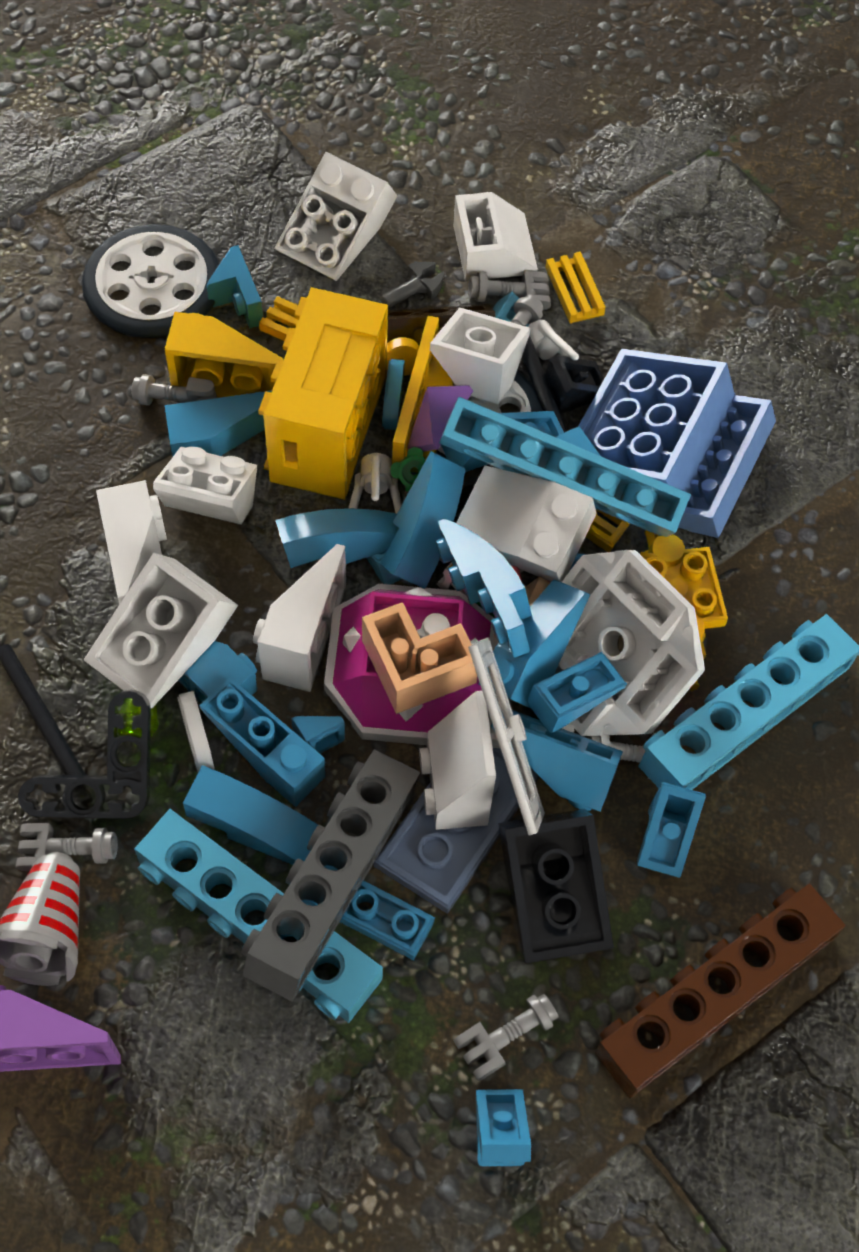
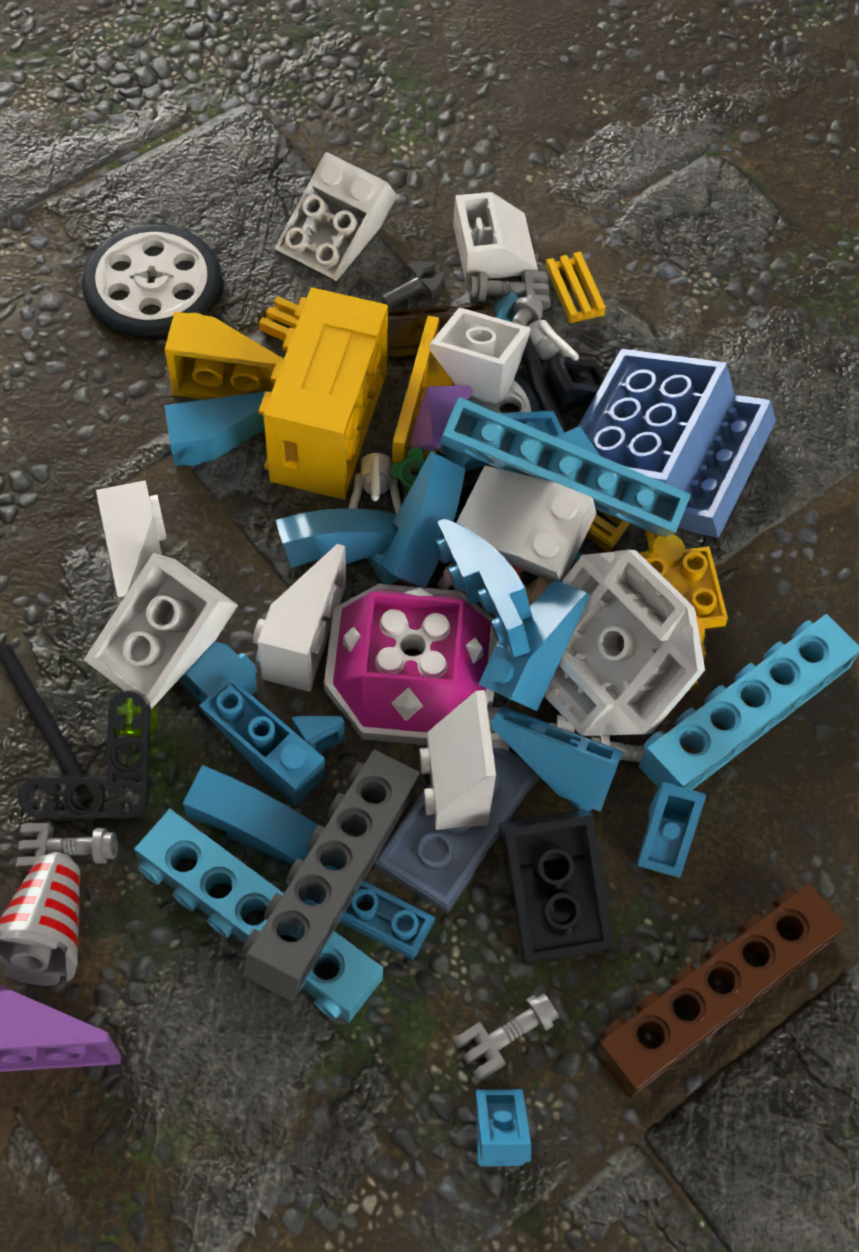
(146, 389): light grey hinge -> none
(195, 730): white tile -> none
(207, 484): white slope -> none
(234, 284): dark azure slope -> none
(393, 394): dark azure tile -> none
(403, 349): yellow tile -> none
(412, 666): light nougat brick -> none
(532, 809): white door -> none
(574, 691): dark azure slope -> none

